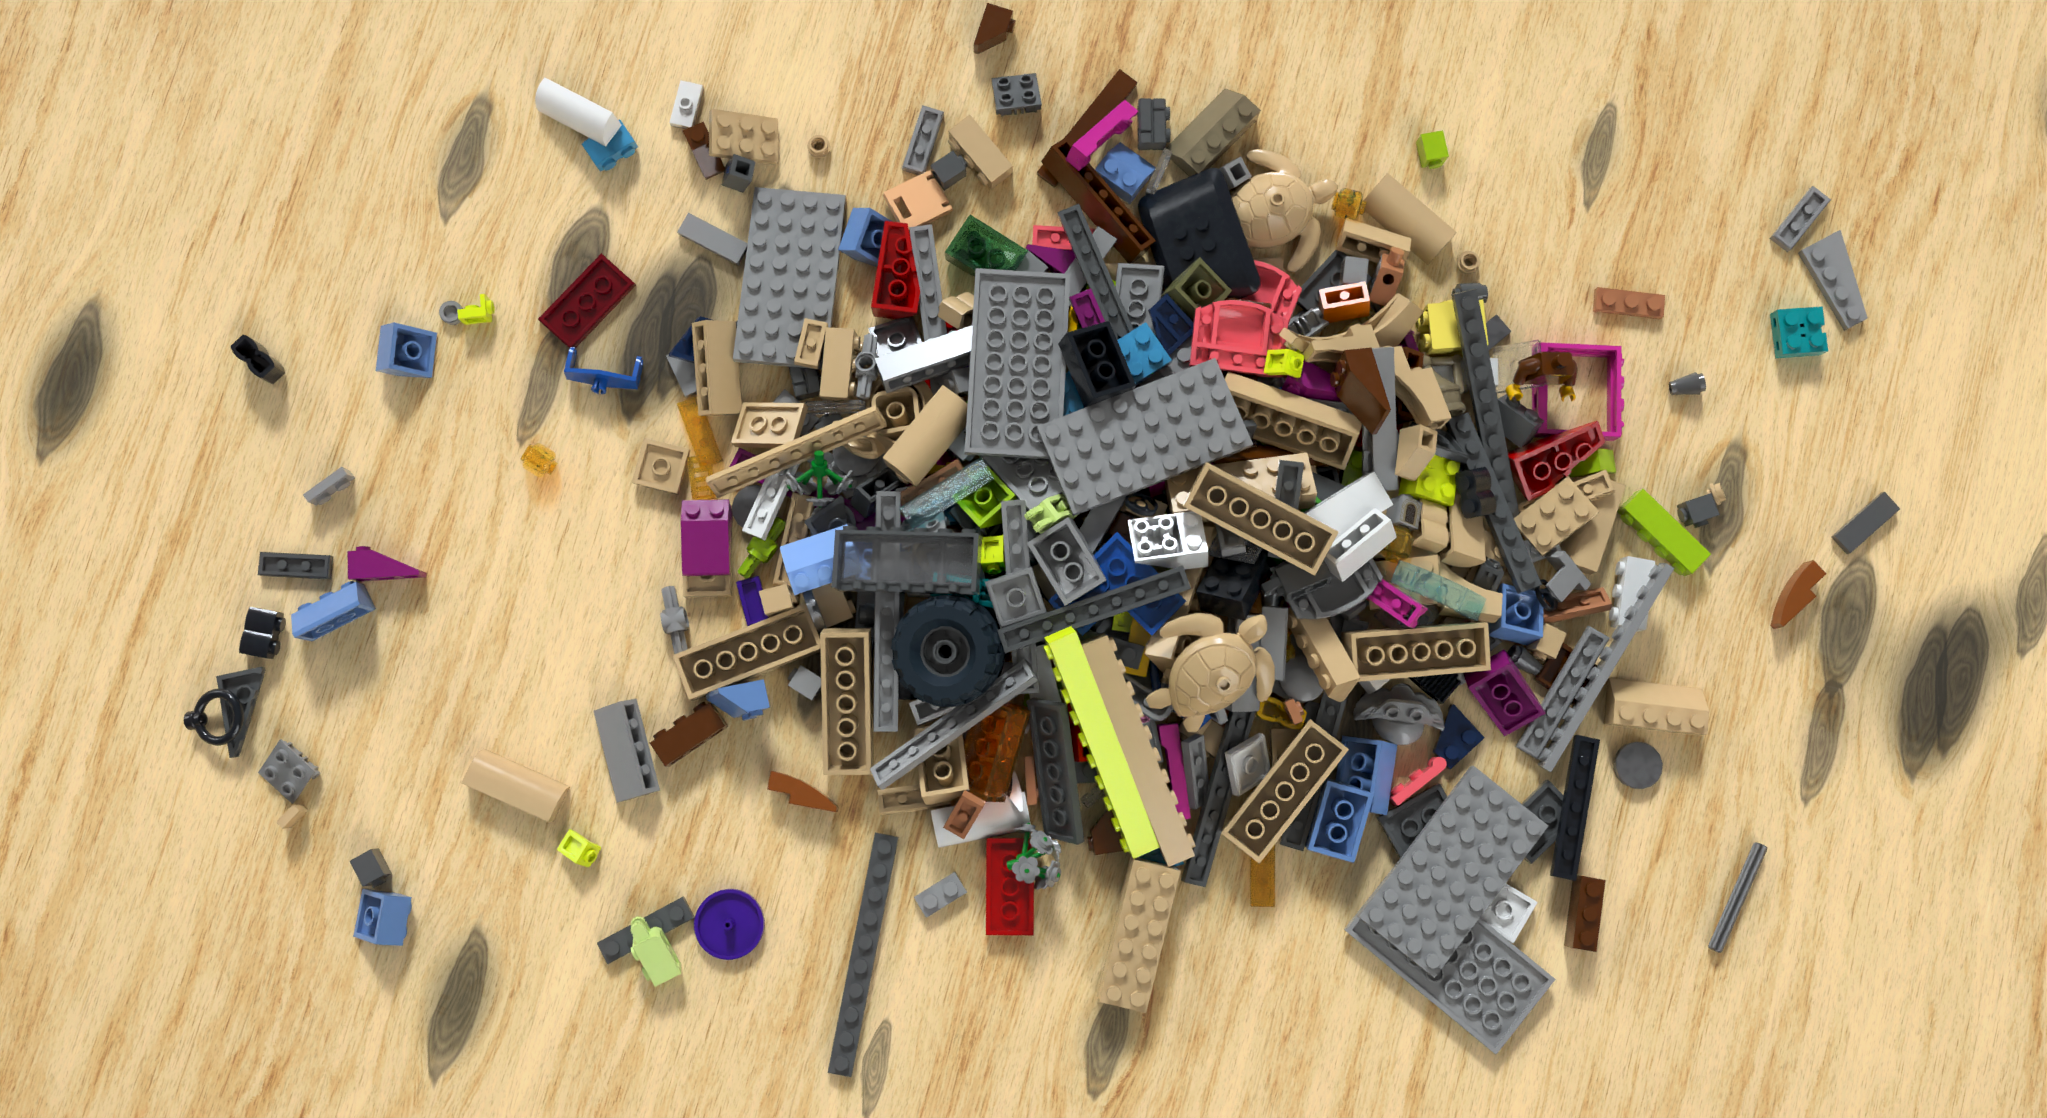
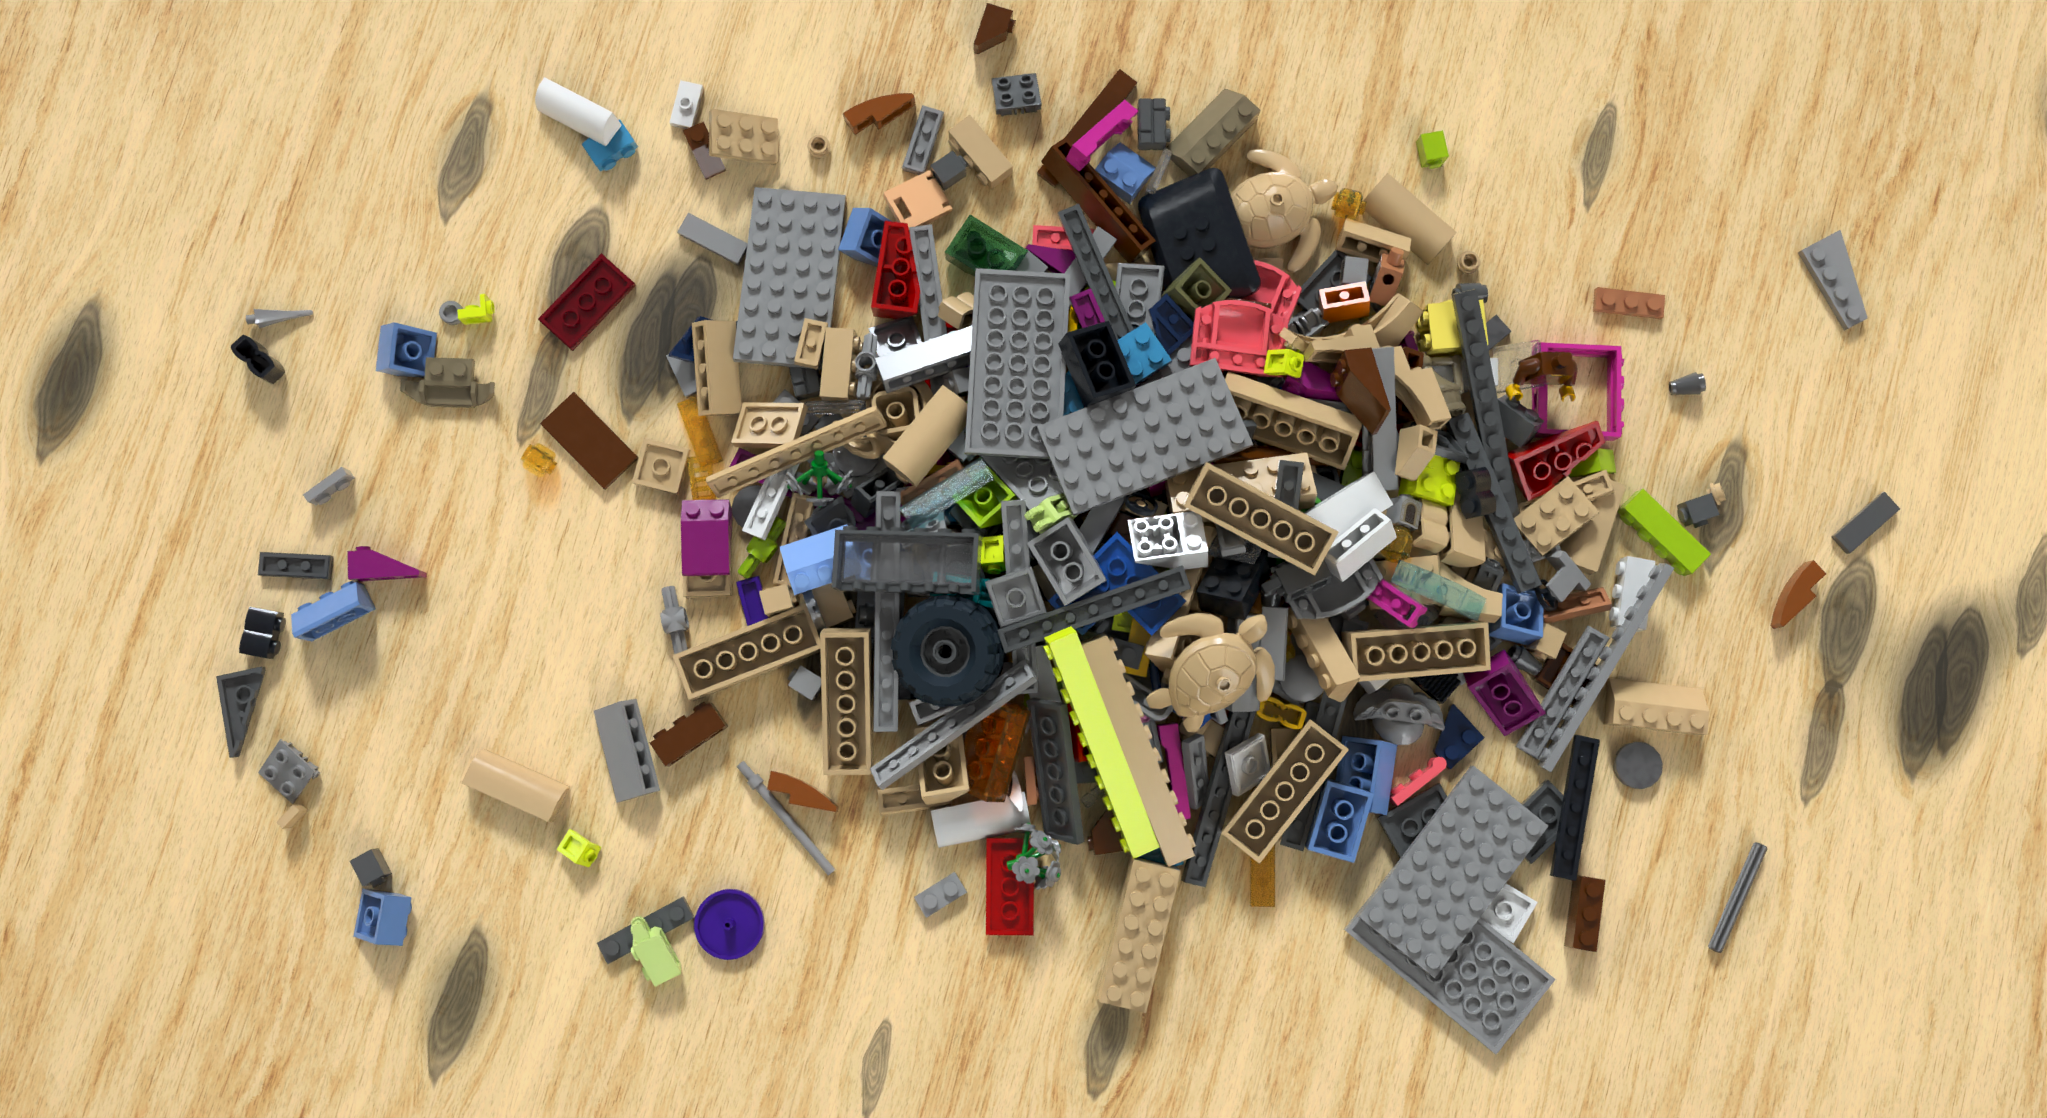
(198, 719): black piece -> none
(268, 317): none -> light grey piece
(449, 384): none -> dark tan plate
(589, 440): none -> reddish brown tile
(599, 378): blue piece -> none
(738, 173): dark grey brick -> none
(741, 700): medium blue slope -> none
(755, 782): none -> light grey bar
(863, 955): dark grey plate -> none
(878, 111): none -> dark orange slope
(964, 814): nougat plate -> none
(1235, 172): light grey brick -> none
(1294, 710): nougat plate -> none
(1798, 332): teal piece -> none
(1800, 219): light grey tile -> none

